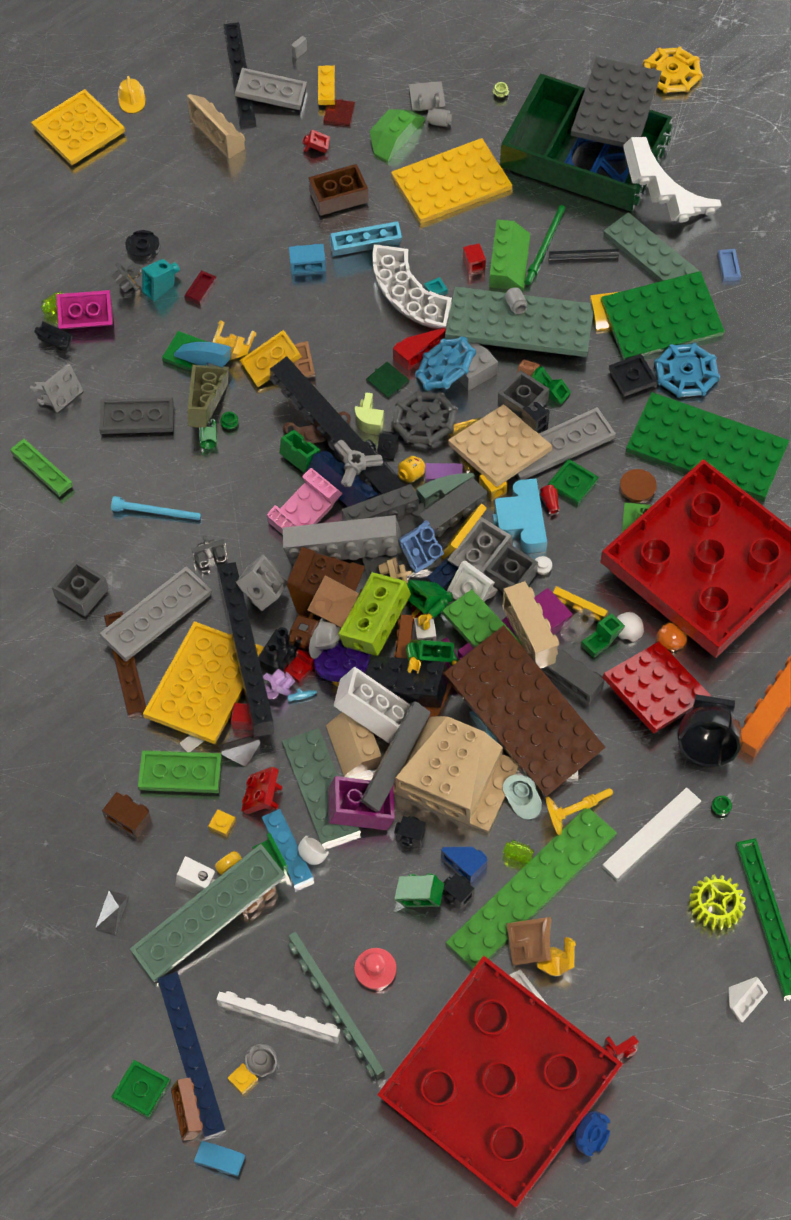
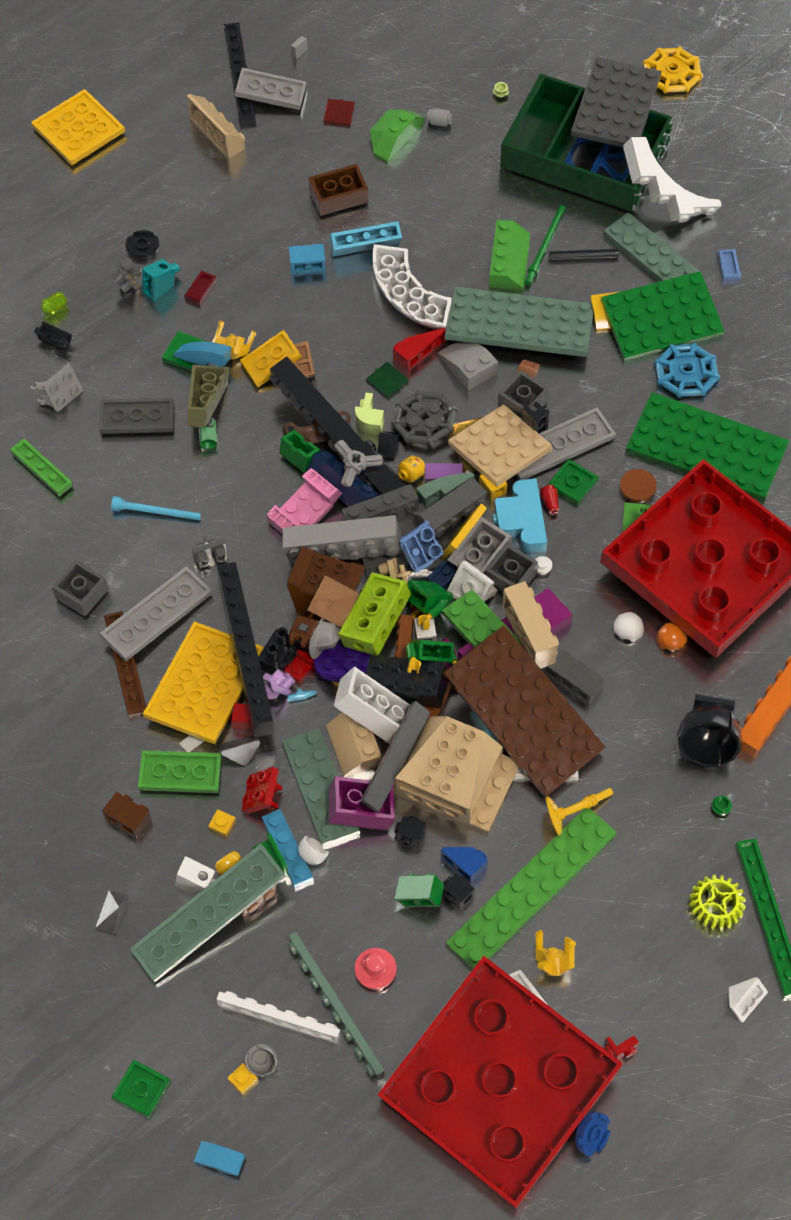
(84, 309): dark pink slope -> none
(131, 95): yellow piece -> none
(186, 1109): piece -> none
(191, 1054): dark blue plate -> none
(229, 420): green plate -> none
(266, 577): light grey brick -> none
(316, 141): red bracket -> none
(326, 85): yellow plate -> none
(427, 96): light grey plate -> none
(436, 286): teal plate -> none
(437, 363): dark azure plate -> none
(451, 180): yellow plate -> none
(474, 258): red brick -> none
(516, 300): light grey brick -> none
(518, 852): clear neon green brick -> none
(522, 796): light aqua piece -> none
(530, 940): medium nougat plate -> none
(557, 388): green slope -> none
(577, 624): clear plate -> none
(578, 603): yellow plate -> none
(604, 635): green slope -> none
(633, 375): black plate -> none
(651, 834): white tile -> none
(655, 686): plate -> none

